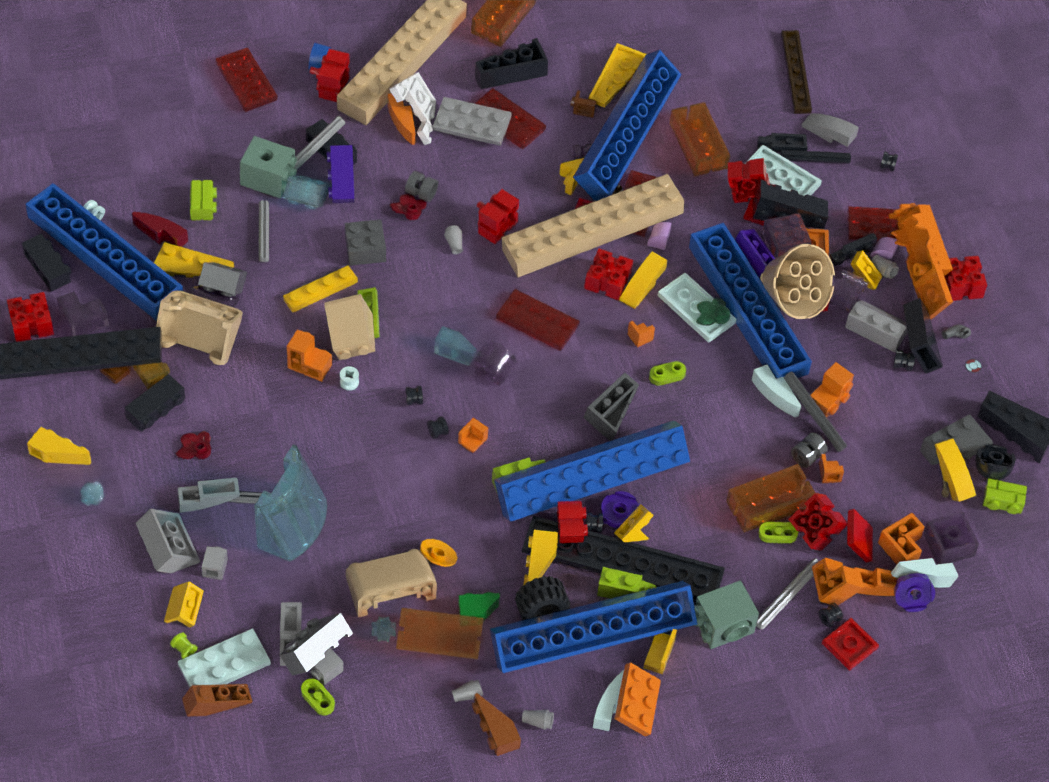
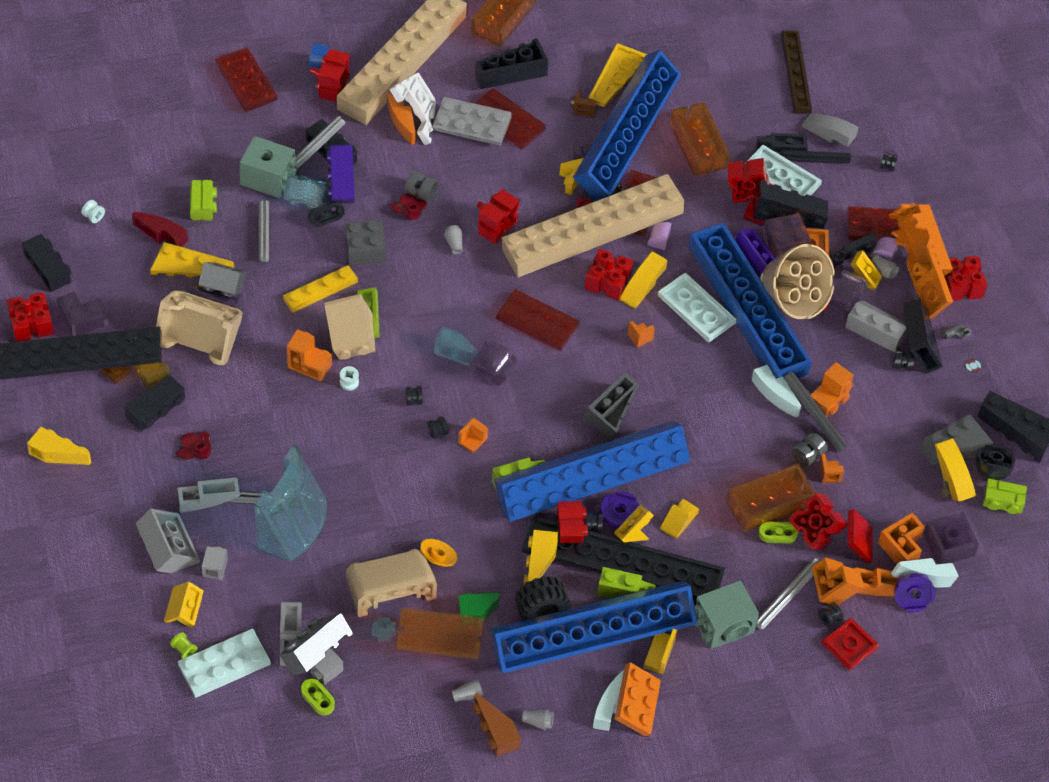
(92, 493): clear light blue gear -> none
(101, 249): blue brick -> none
(211, 699): dark orange slope -> none
(325, 215): none -> black plate
(668, 373): lime plate -> none
(679, 518): none -> yellow slope
(713, 312): clear green plate -> none

